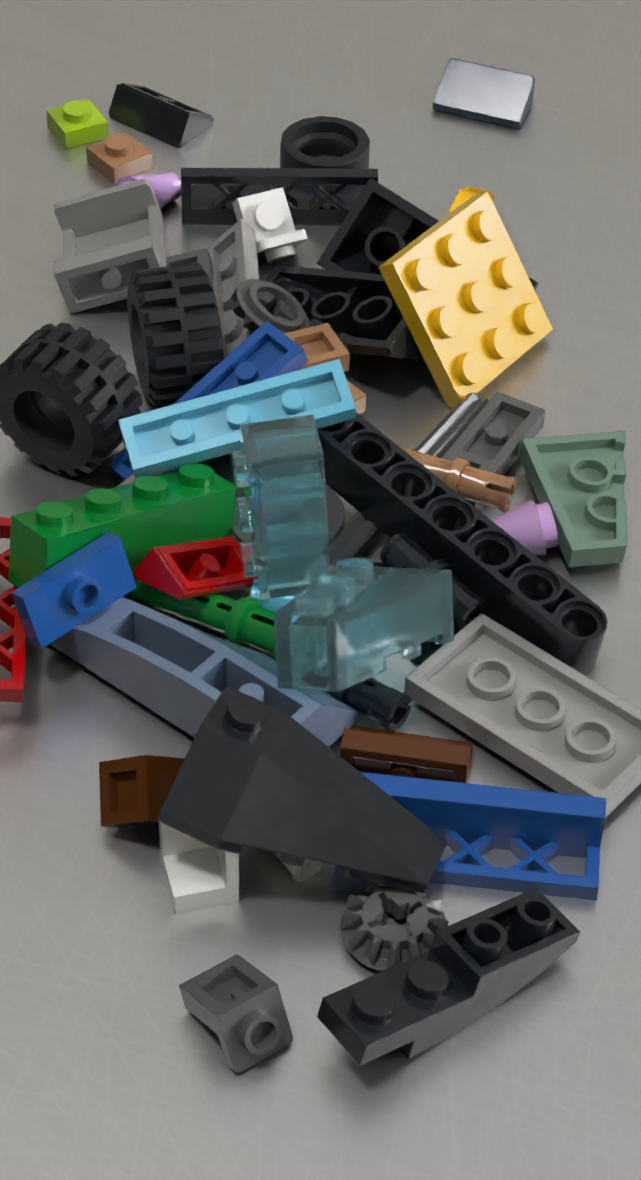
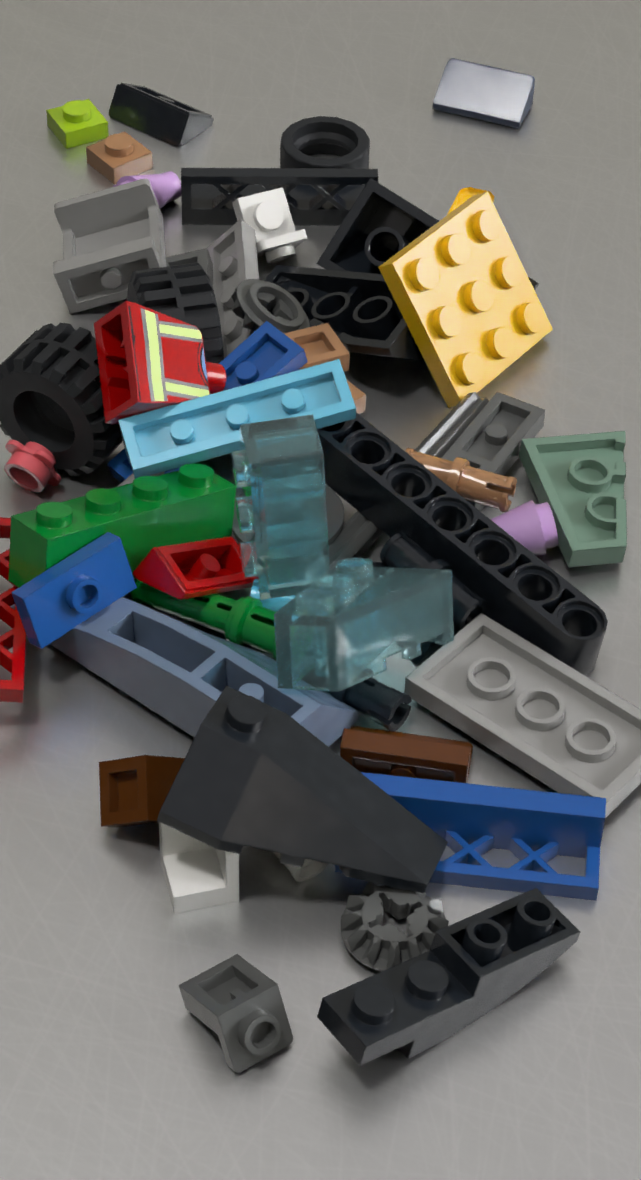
(31, 466): none -> coral plate
(150, 362): none -> red torso

